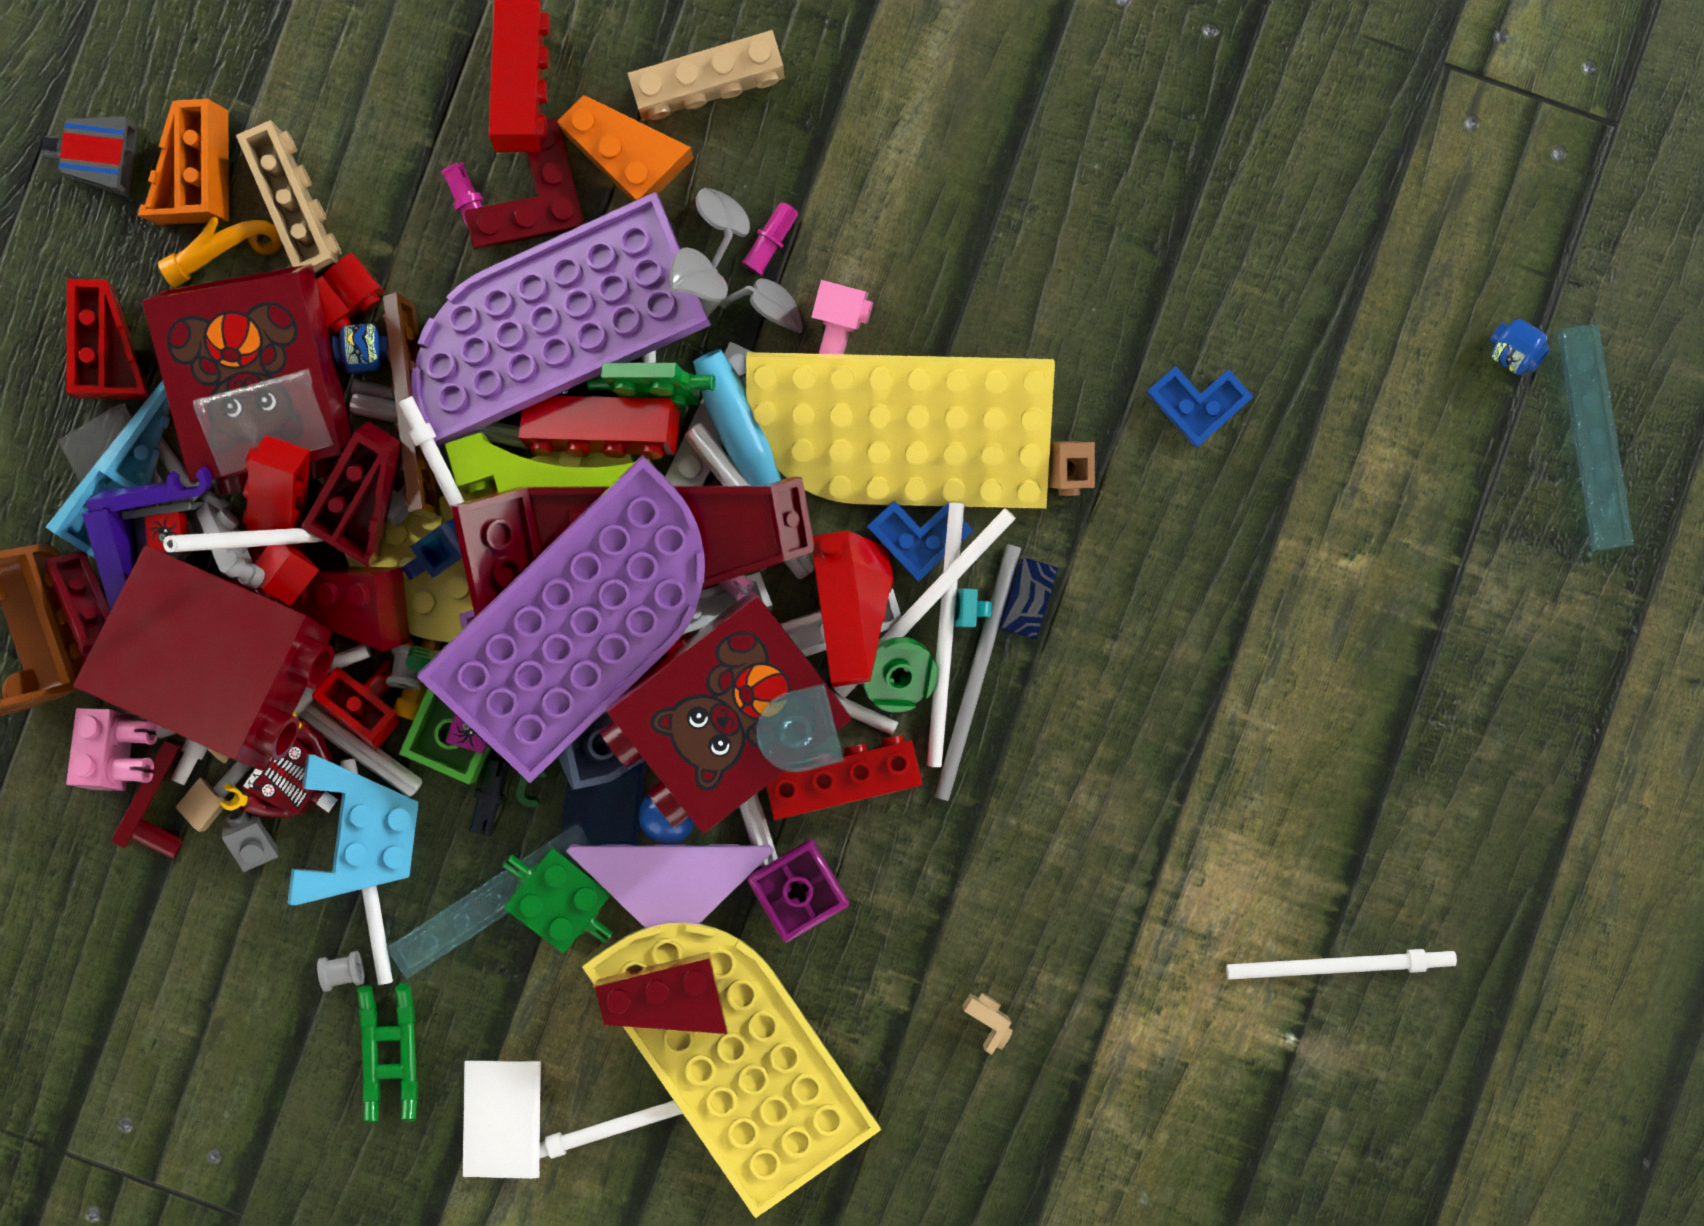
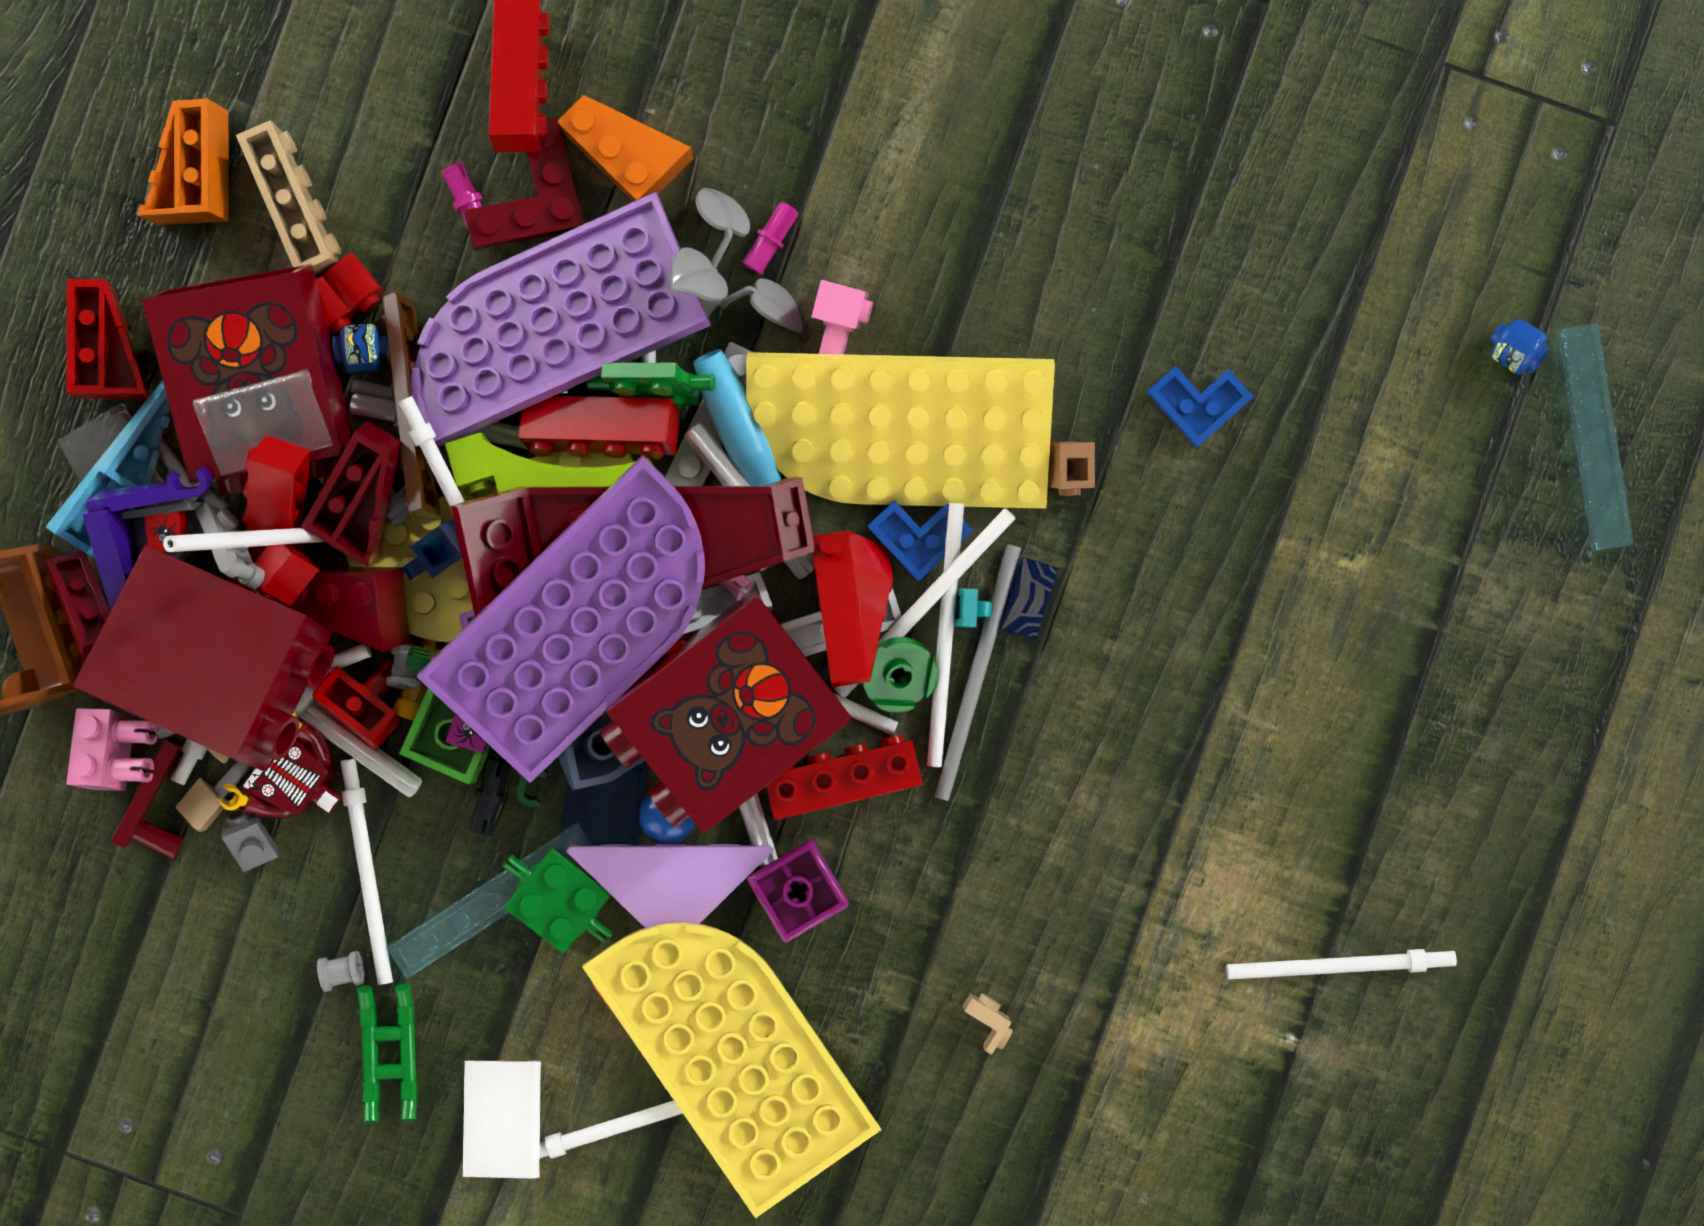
(96, 152): torso -> none
(208, 246): light orange plant -> none
(371, 838): medium azure wing -> none
(665, 997): dark red wedge -> none
(707, 76): tan brick -> none
(799, 731): clear light blue tile -> none

